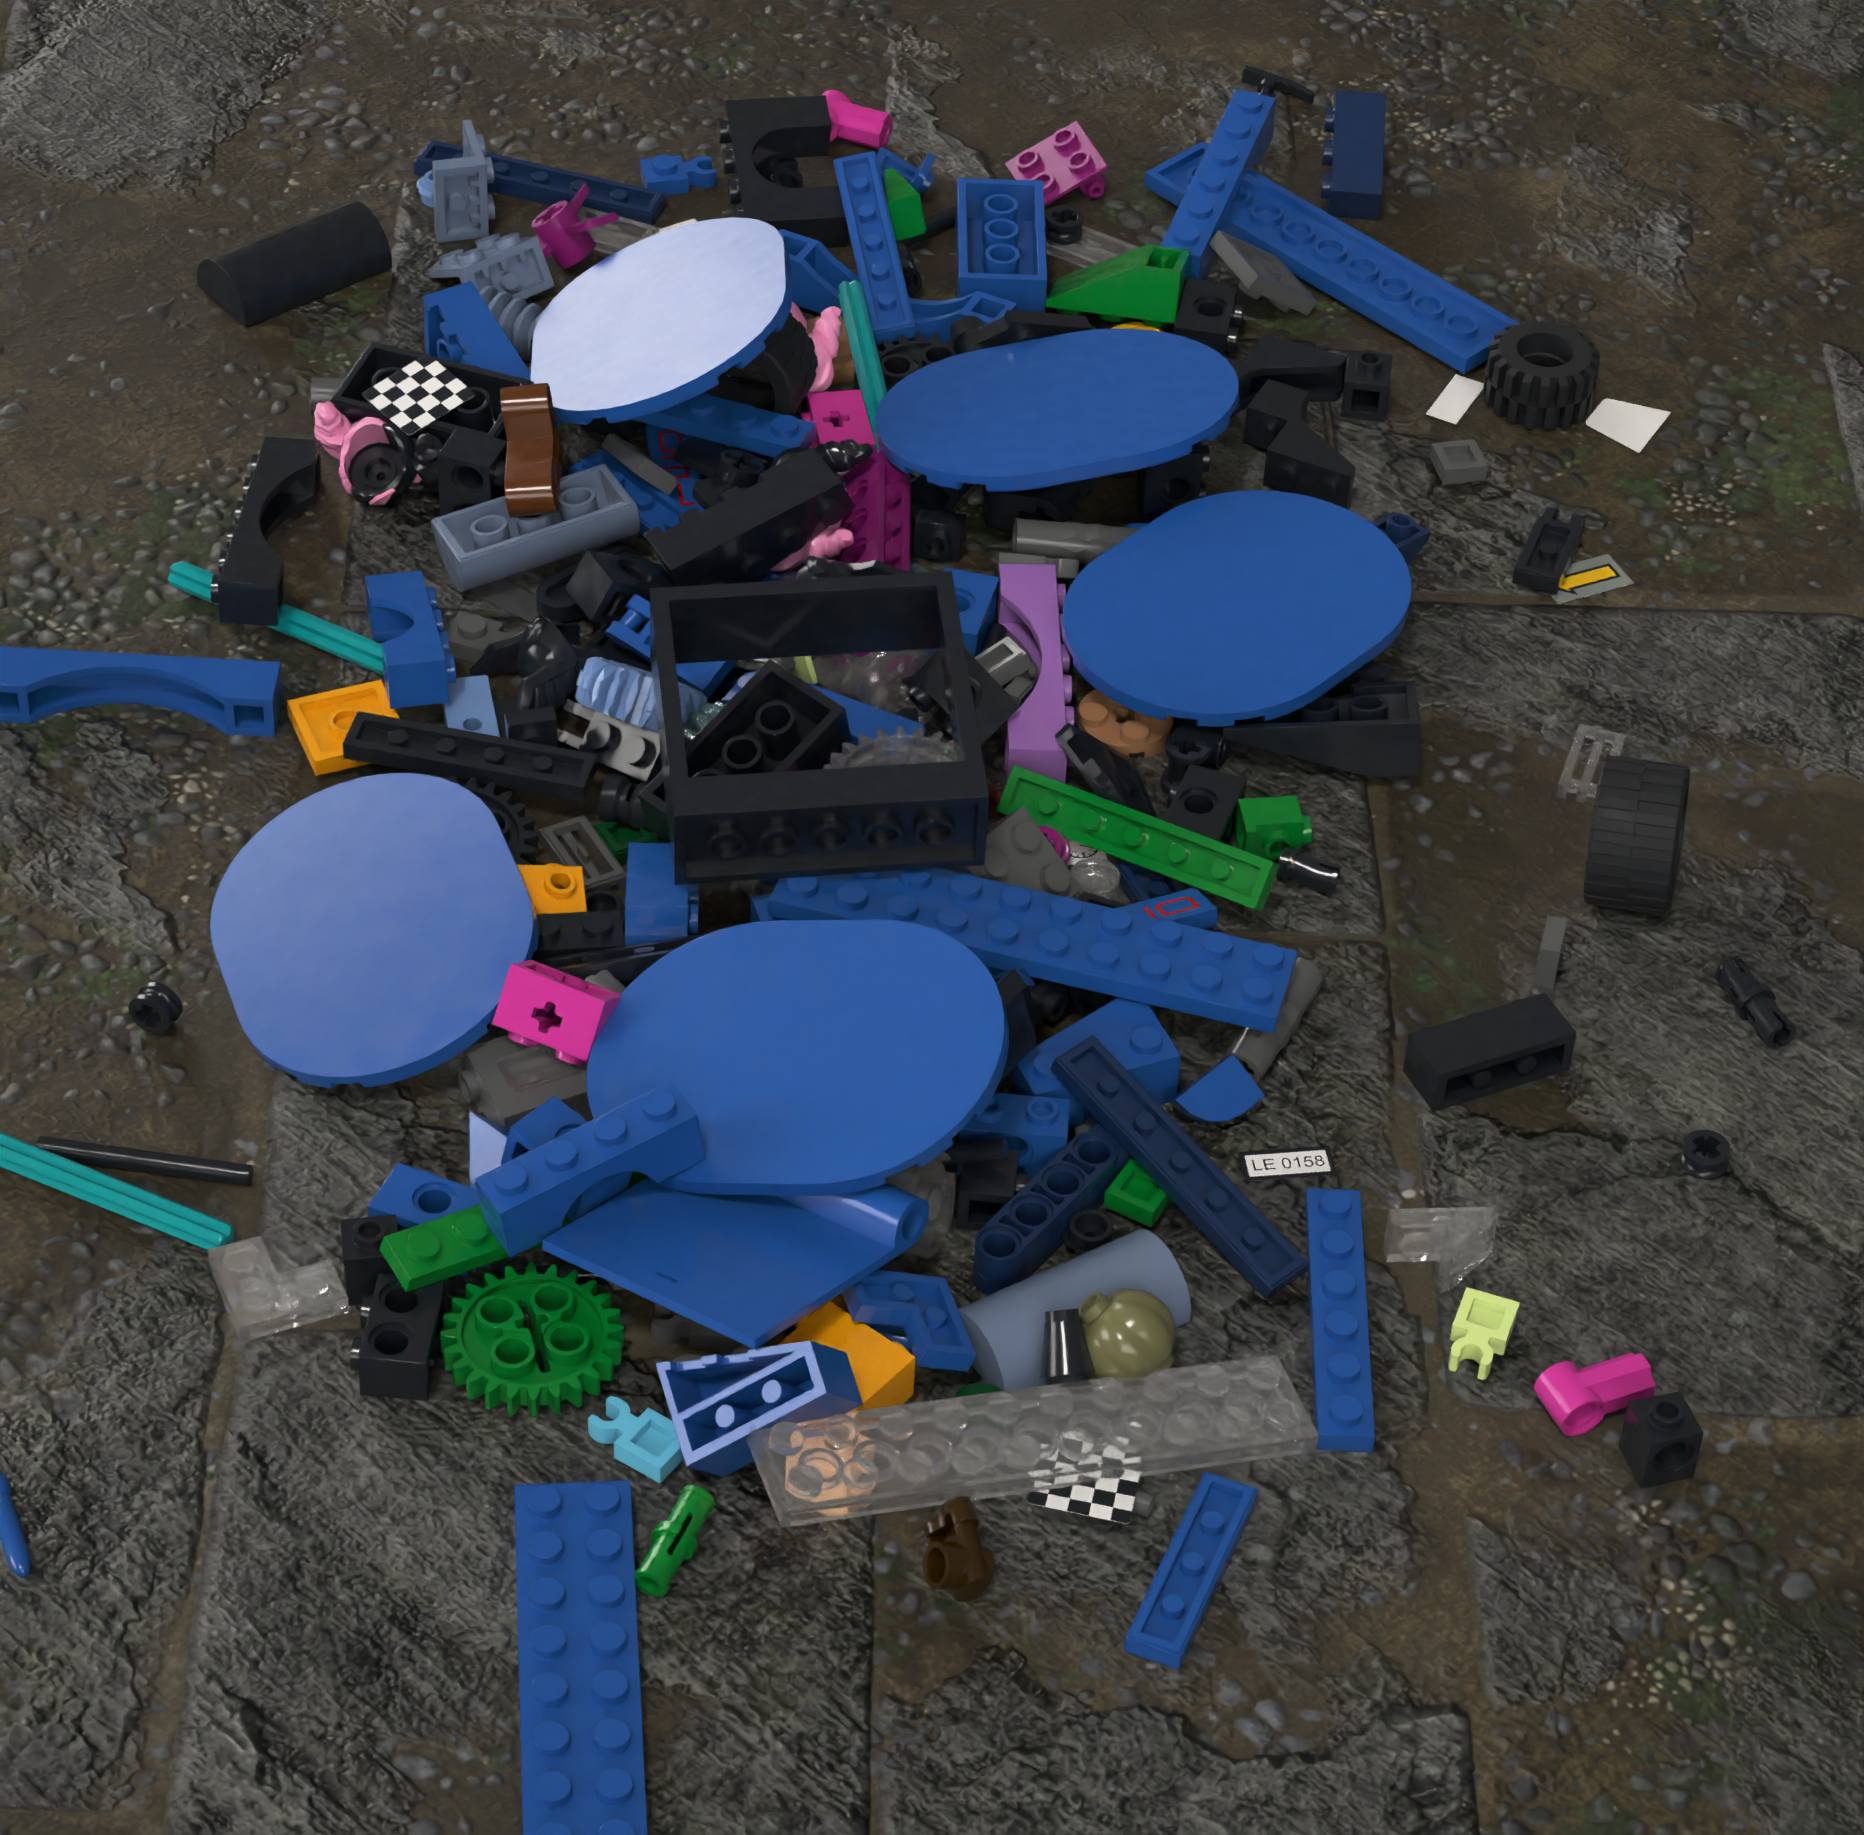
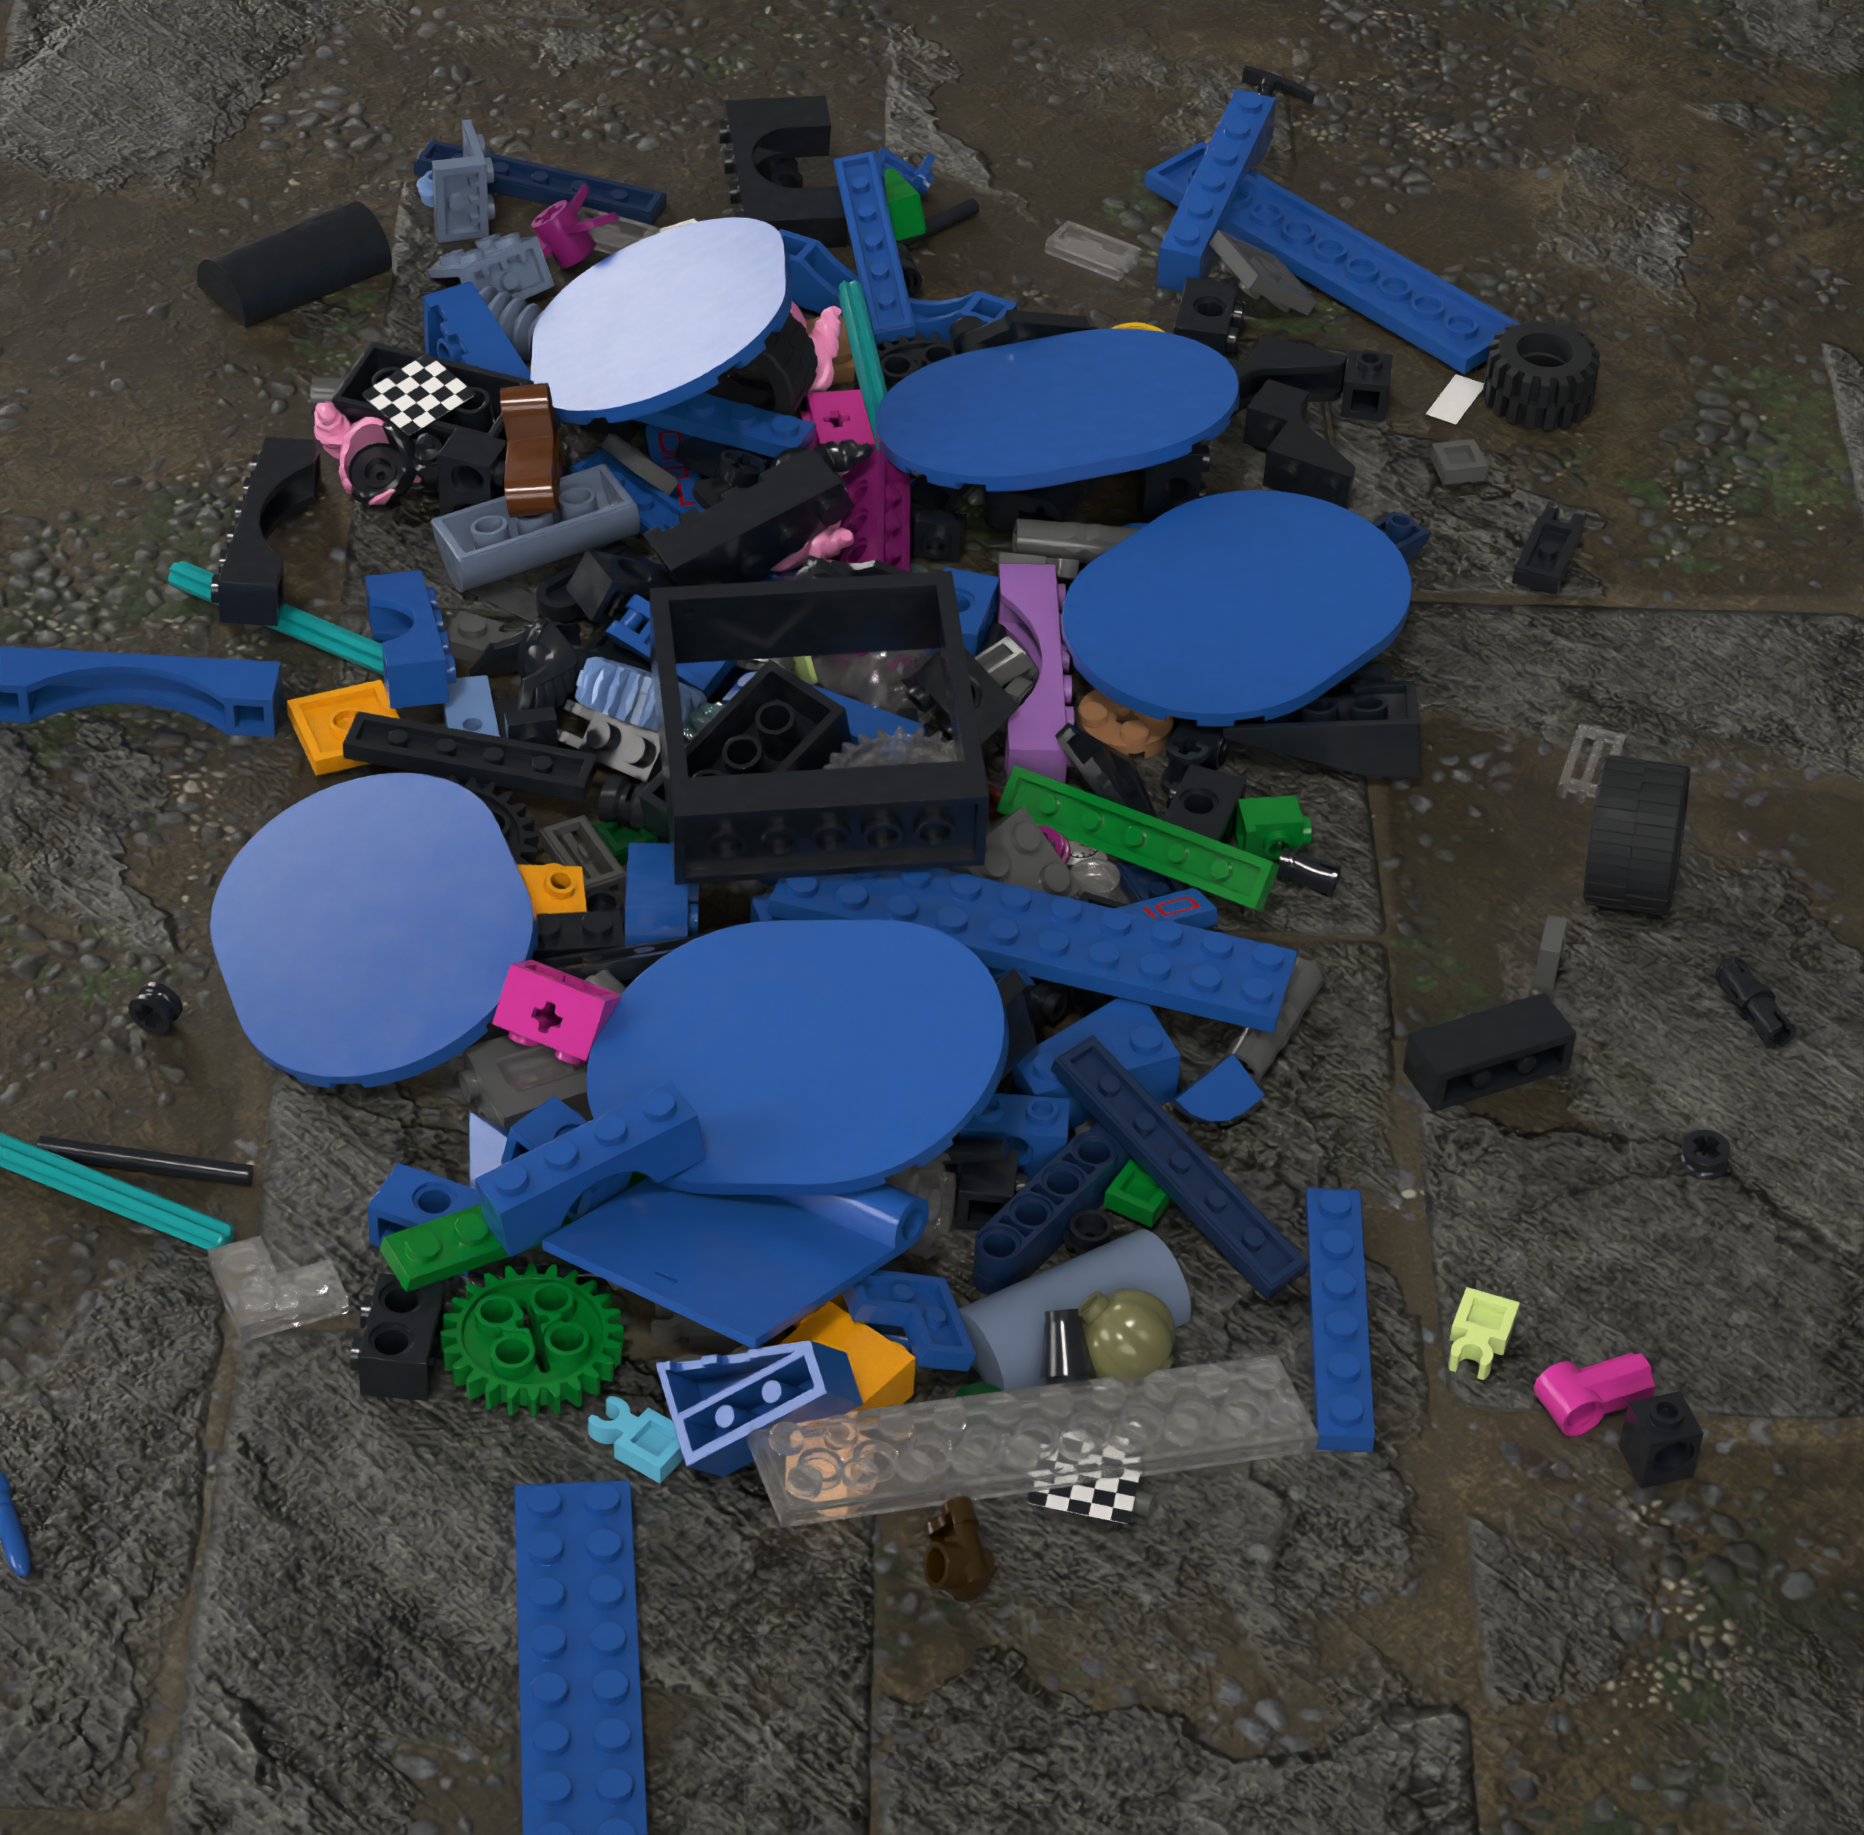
(362, 1255): black brick -> none
(658, 1565): green pin -> none
(674, 176): blue plate -> none
(856, 122): dark pink piece -> none
(1001, 240): blue brick -> none
(1063, 164): magenta hinge -> none
(1064, 224): black bush -> none
(1132, 285): green slope -> none
(1191, 1570): blue tile -> none
(1287, 1163): sticker -> none
(1354, 155): dark blue wedge -> none
(1449, 1235): clear slope -> none
(1590, 578): sticker -> none
(1627, 422): white sticker -> none

